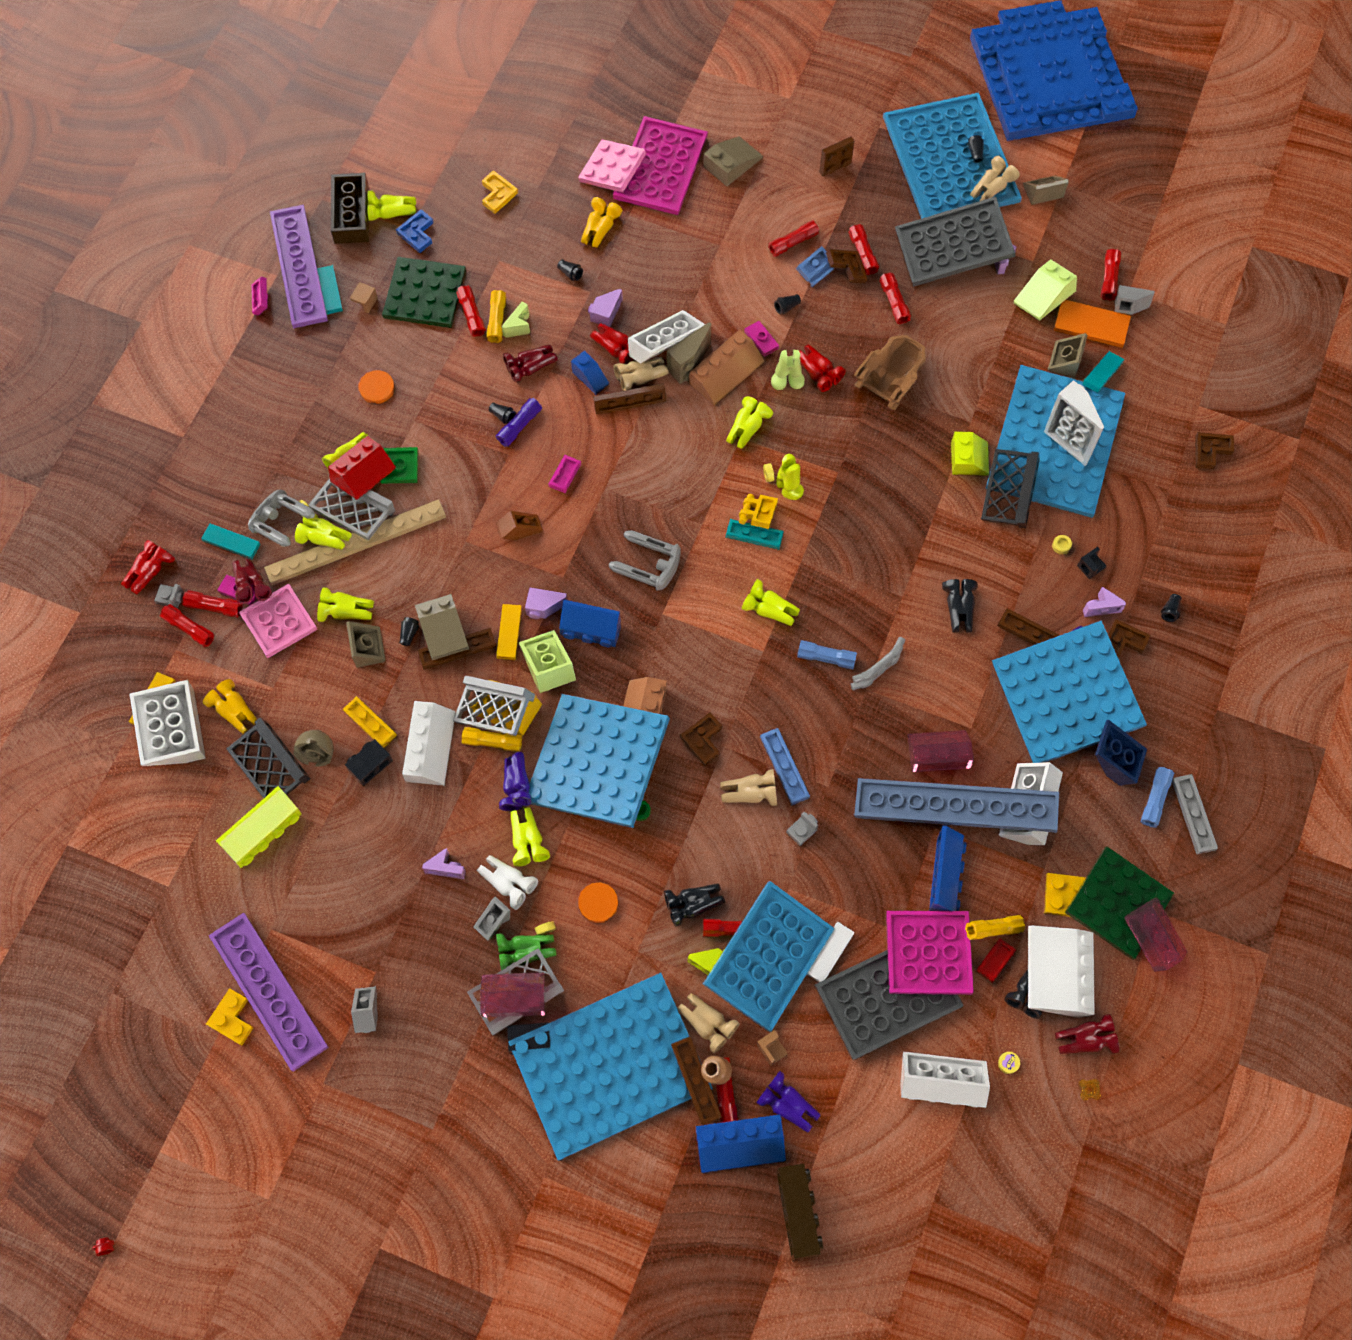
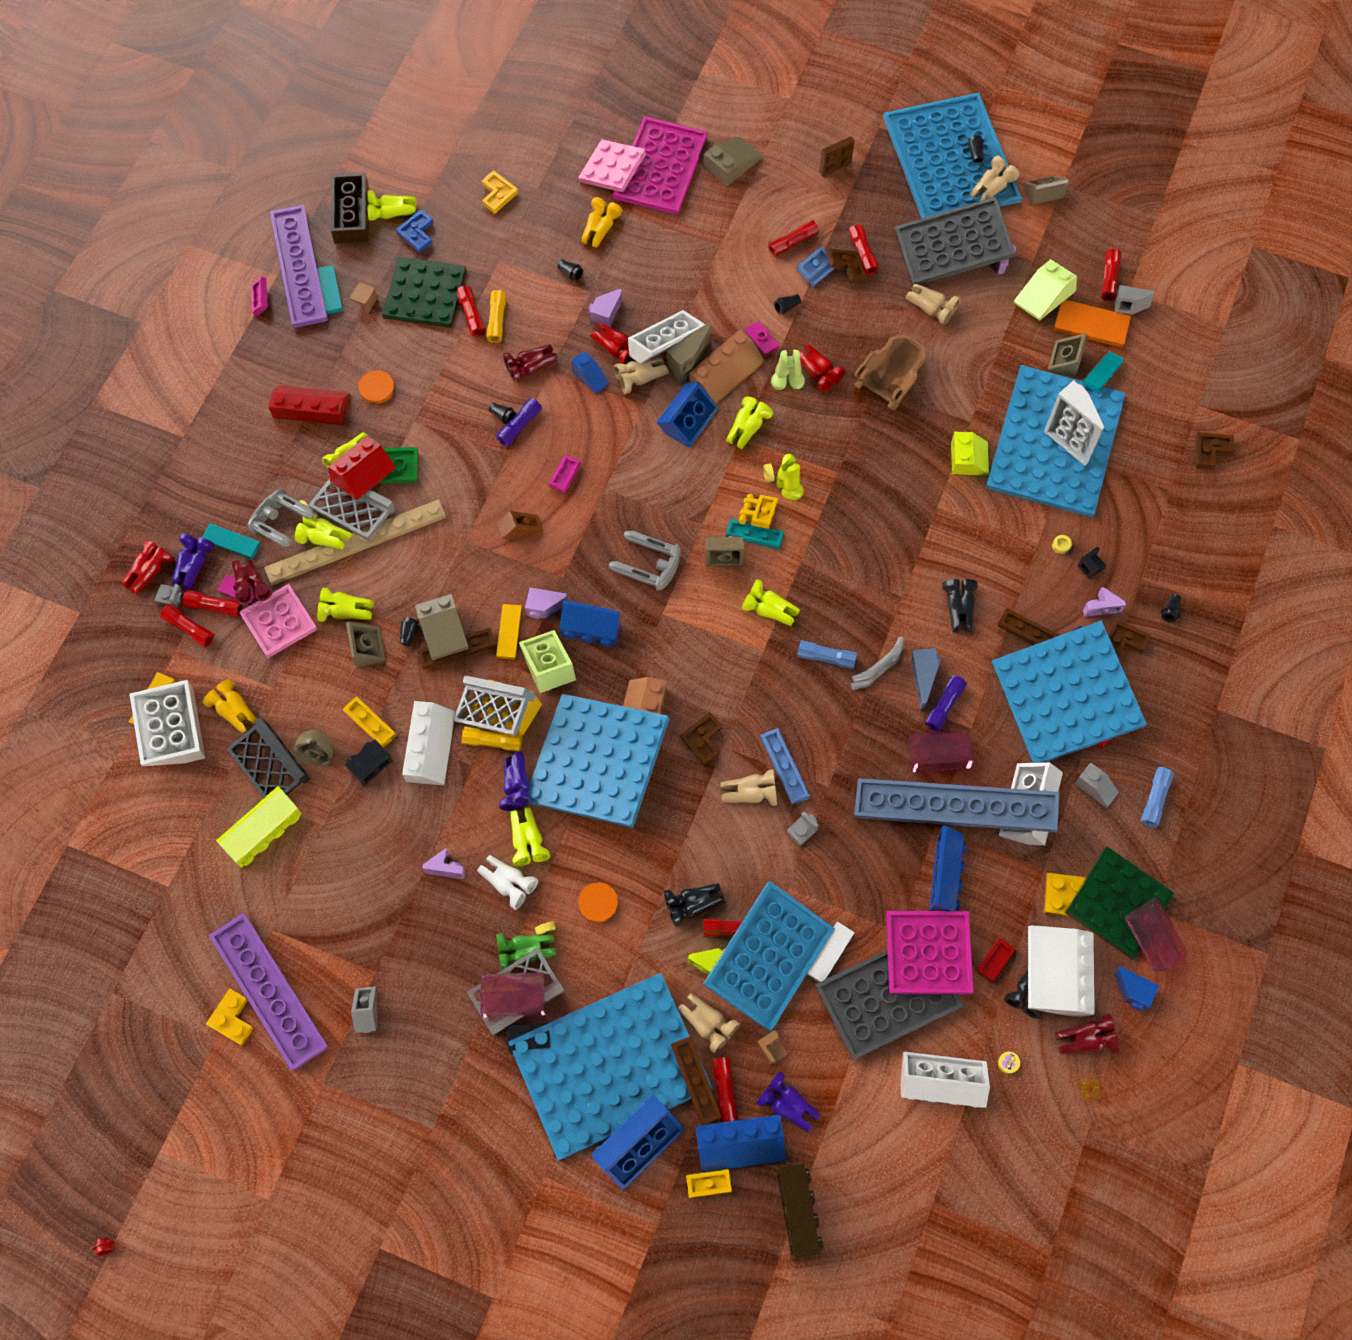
(190, 562): none -> dark purple piece
(309, 404): none -> red slope
(492, 918): light grey slope -> none
(516, 323): yellowish green slope -> none
(629, 398): reddish brown plate -> none
(637, 1142): none -> blue slope
(644, 811): green tile -> none
(688, 414): none -> blue slope
(708, 1183): none -> yellow plate
(716, 1070): medium nougat head -> none
(724, 551): none -> dark tan slope
(899, 308): red axle -> none
(924, 666): none -> sand blue slope
(932, 303): none -> tan piece
(939, 715): none -> dark purple axle
(985, 928): yellow axle -> none
(1027, 487): black fence -> none
(1051, 70): blue plate -> none
(1097, 785): none -> light grey slope
(1120, 755): dark blue slope -> none
(1135, 989): none -> blue slope
(1194, 814): light grey plate -> none

